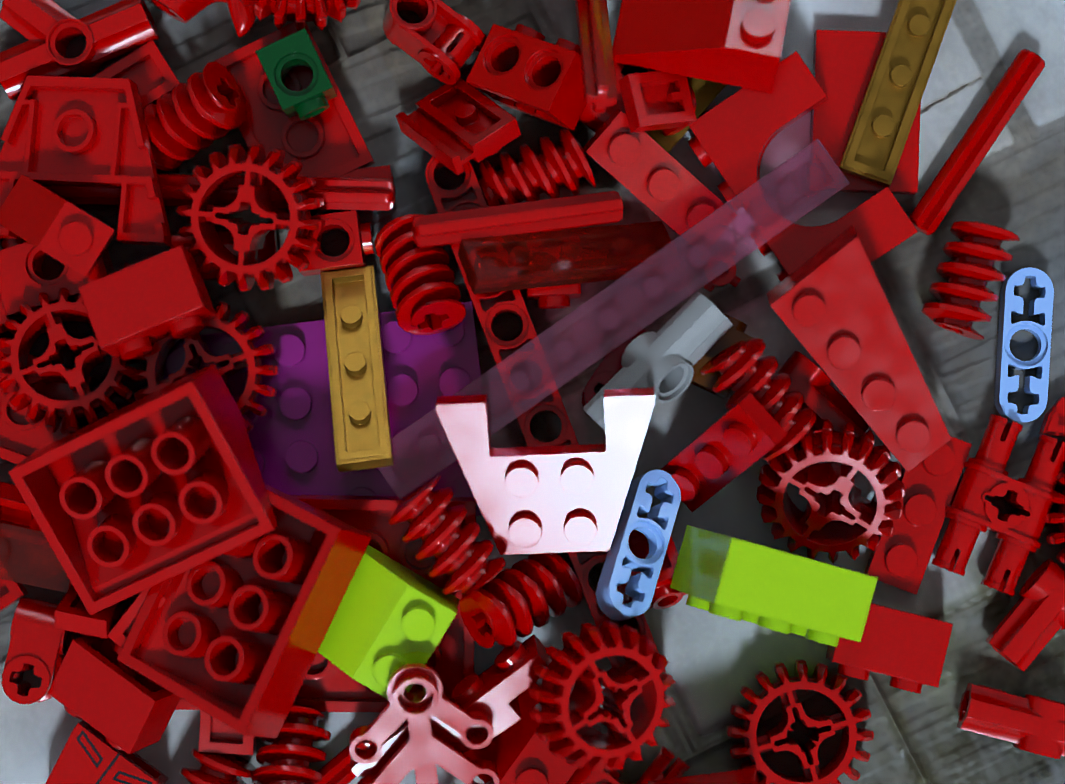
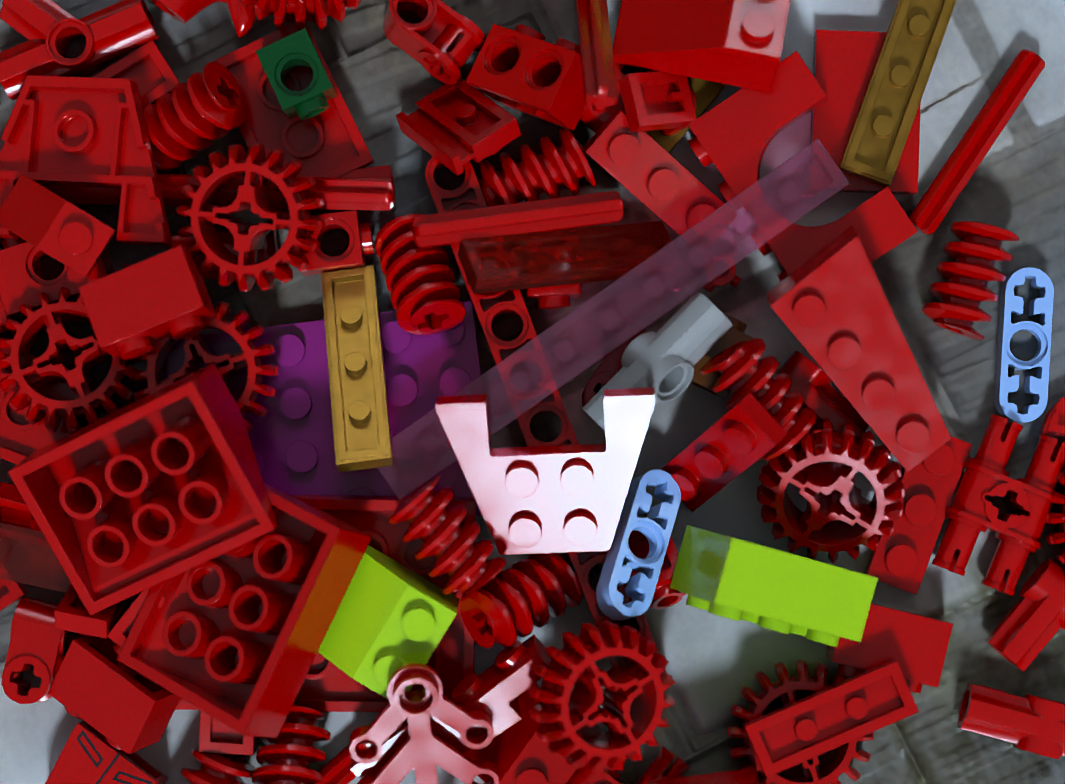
(830, 718): none -> red plate

